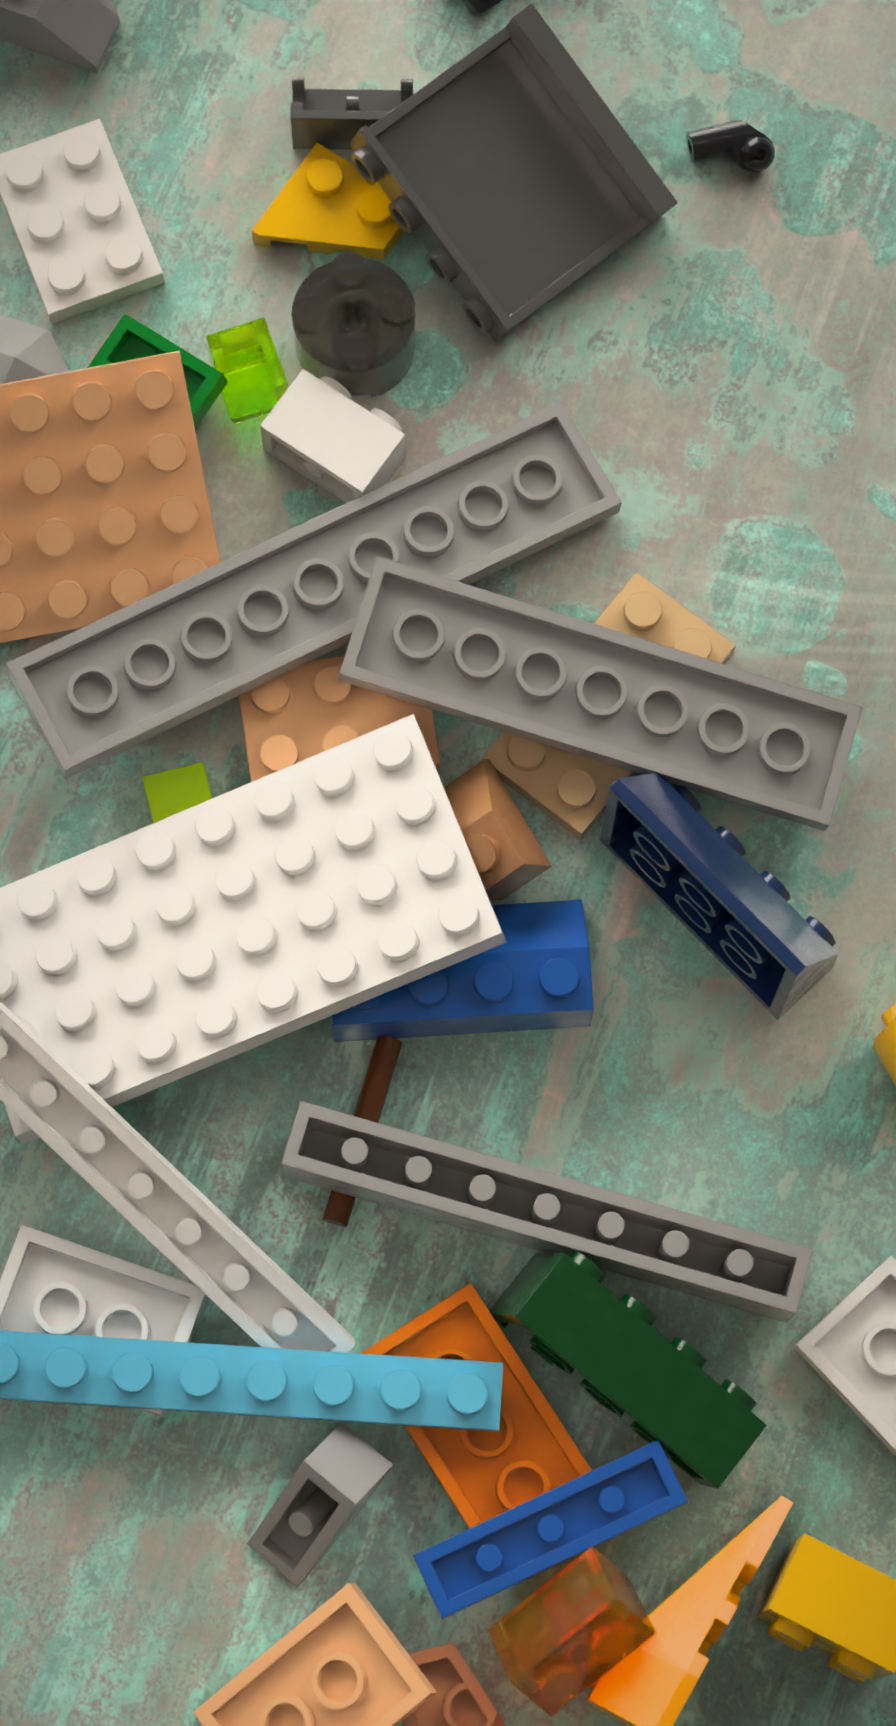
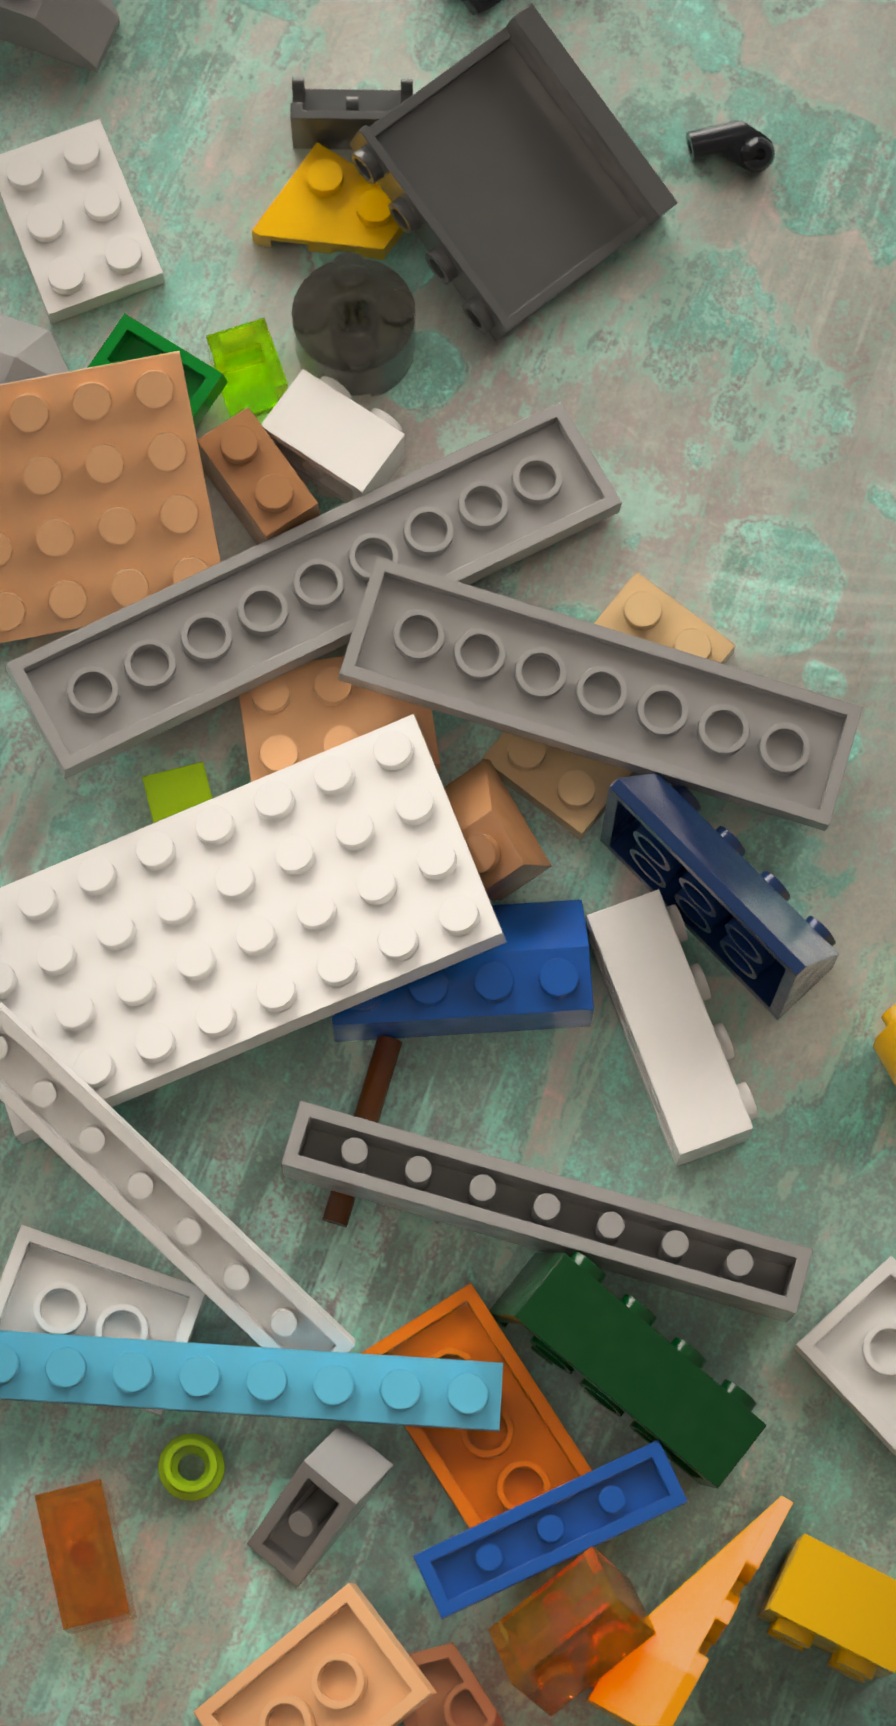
(85, 1556): none -> clear orange brick
(176, 1452): none -> lime plate
(255, 477): none -> medium nougat brick
(669, 1027): none -> white brick

